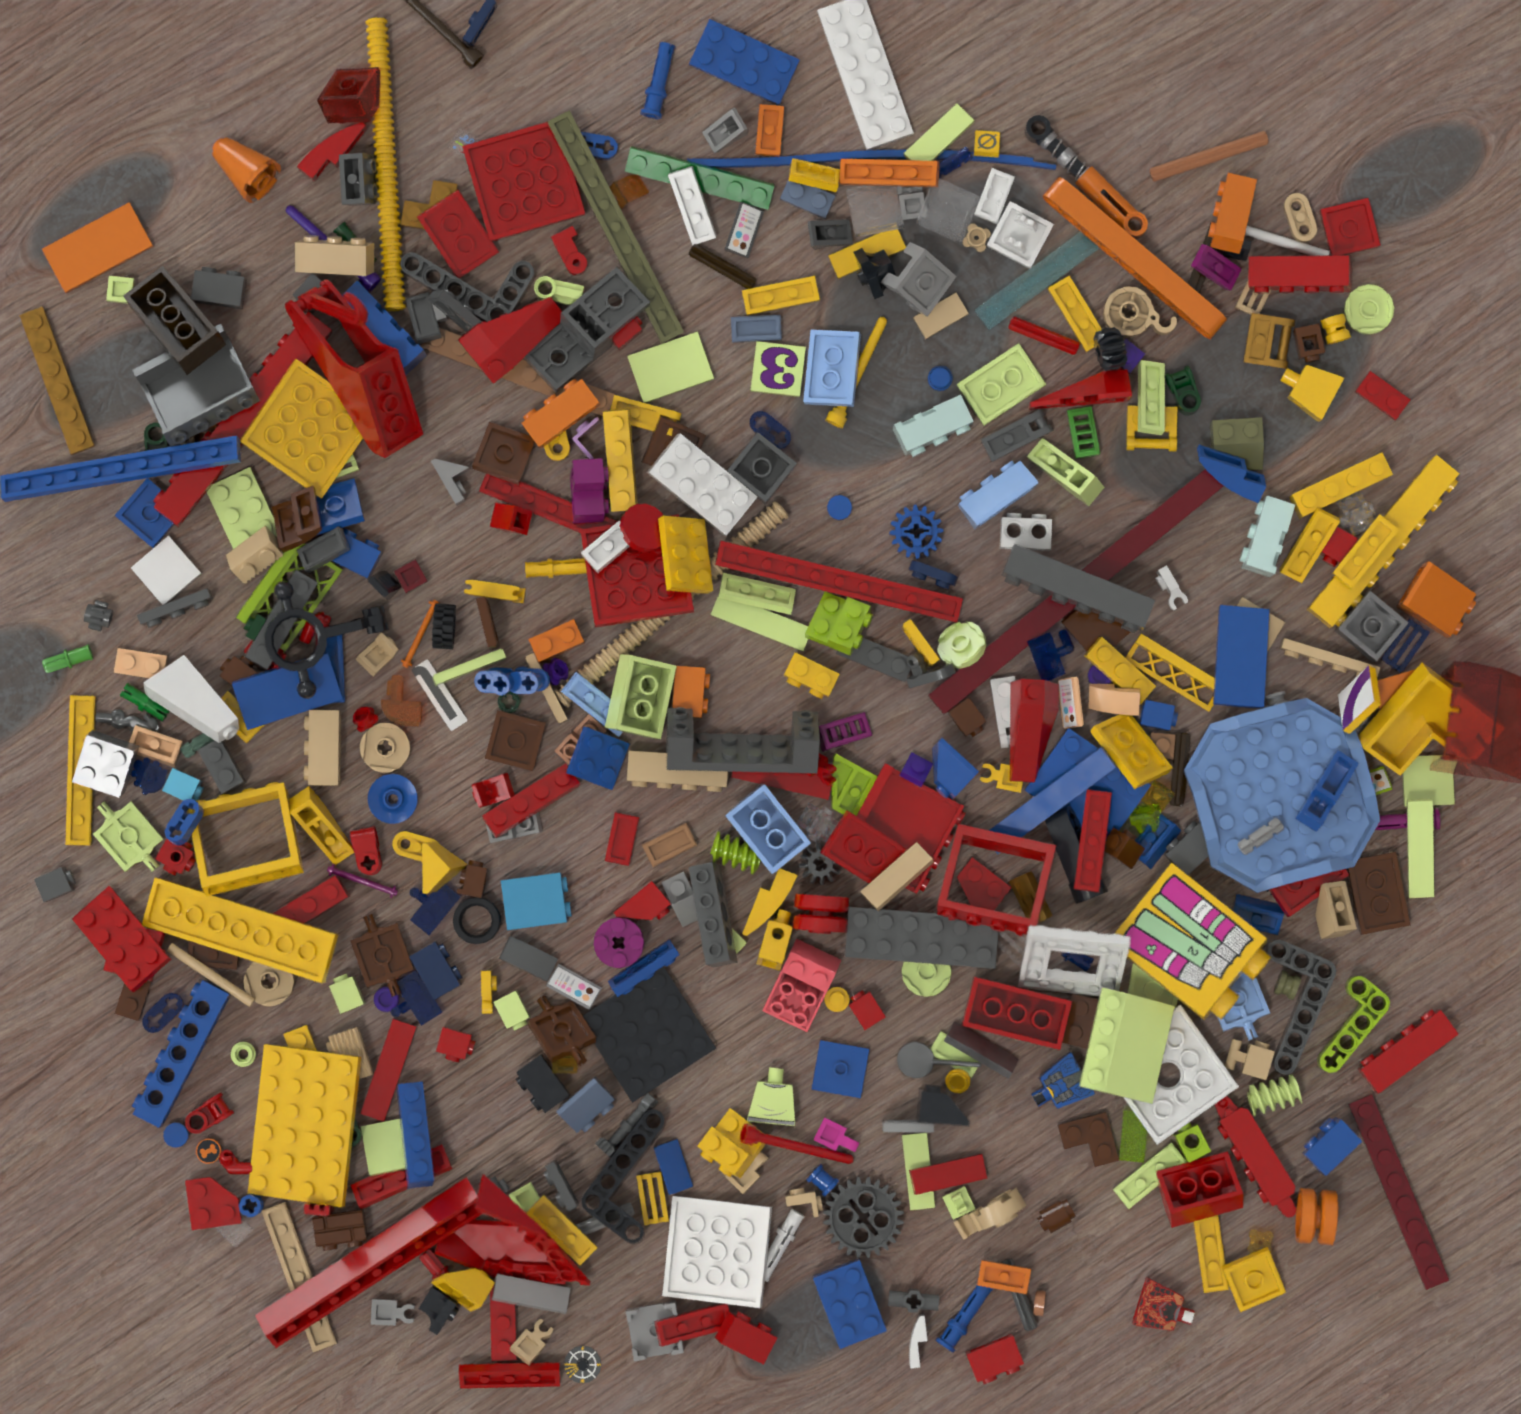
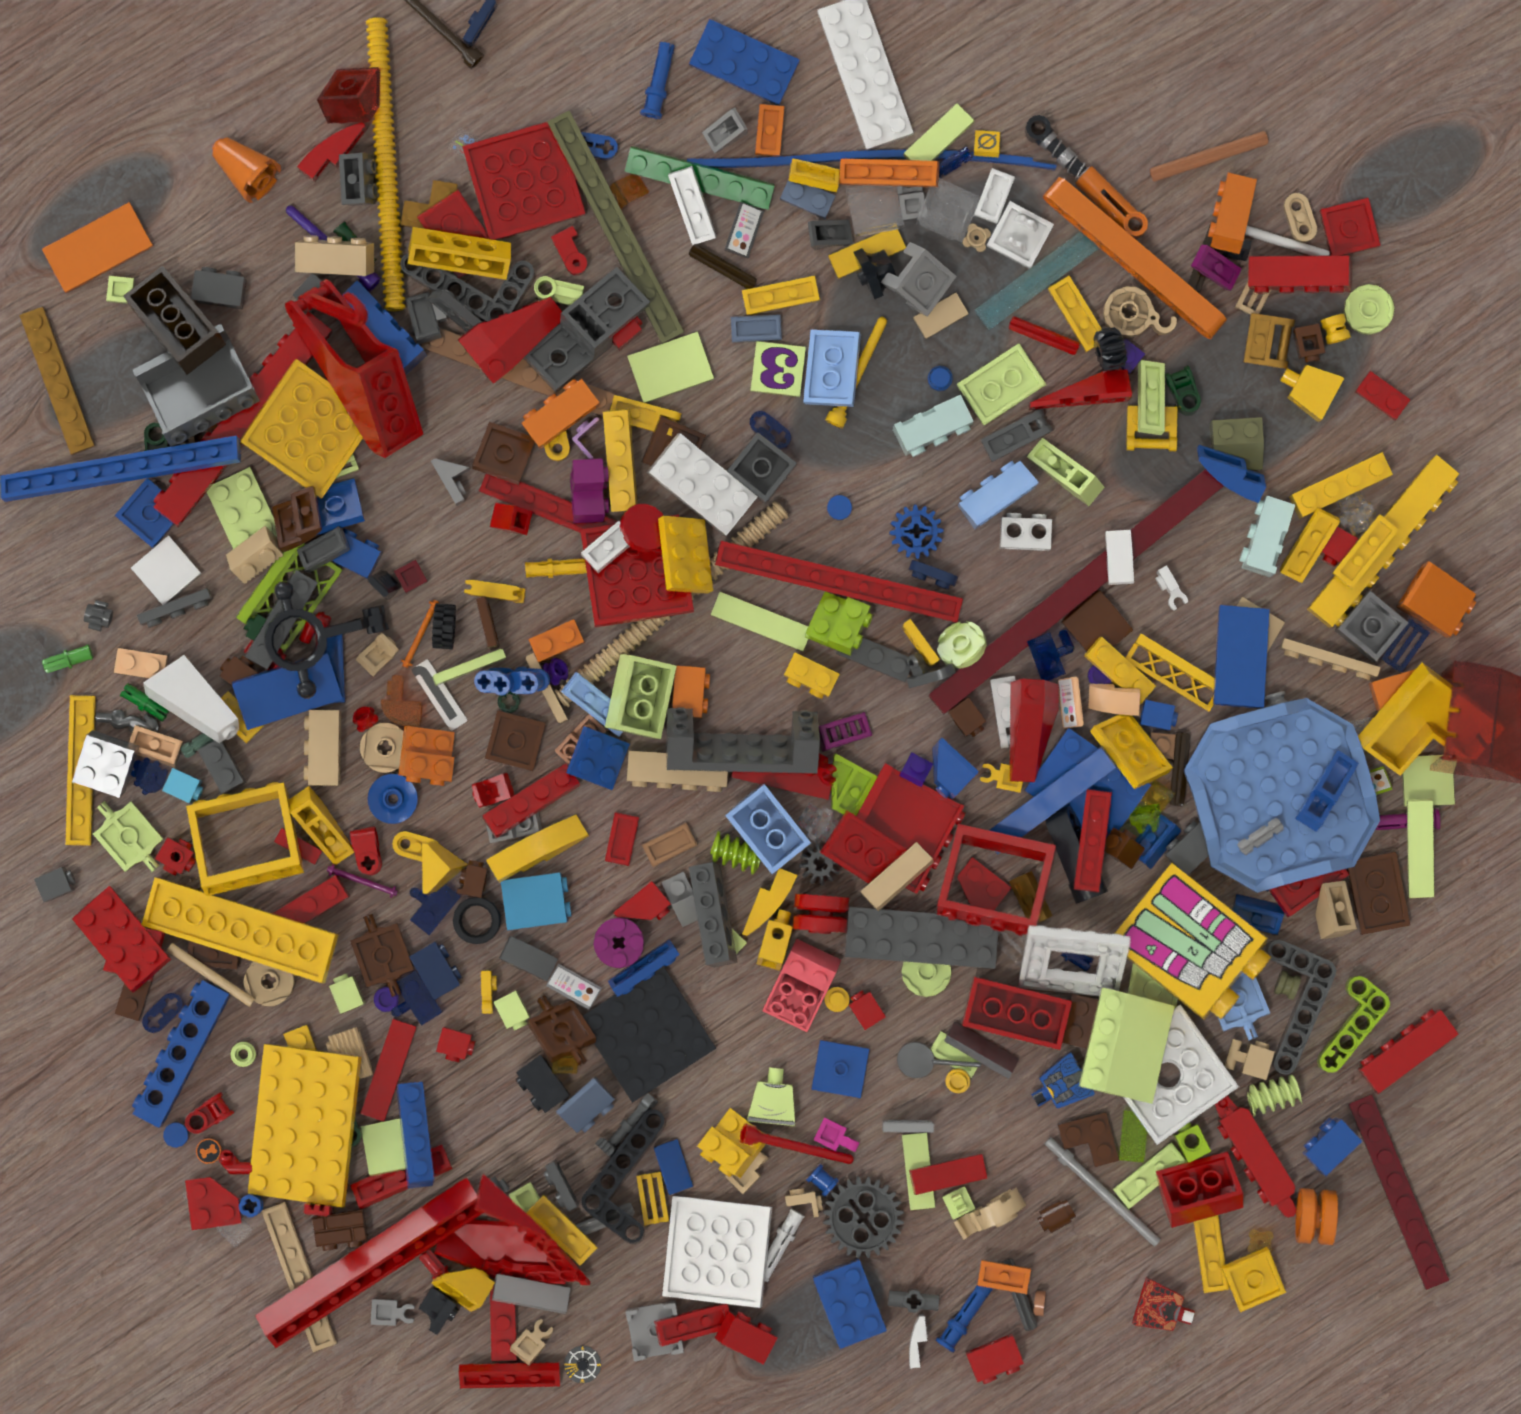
(184, 822): blue beam -> none
(307, 850): none -> red piece
(427, 755): none -> orange plate
(459, 253): none -> yellow brick
(537, 847): none -> yellow slope
(756, 593): yellowish green plate -> none
(938, 1107): black slope -> none
(1065, 1157): none -> light grey bar
(1078, 588): dark grey brick -> none
(1084, 453): bright green slope -> none
(1119, 557): none -> white slope
(1359, 699): tile -> none

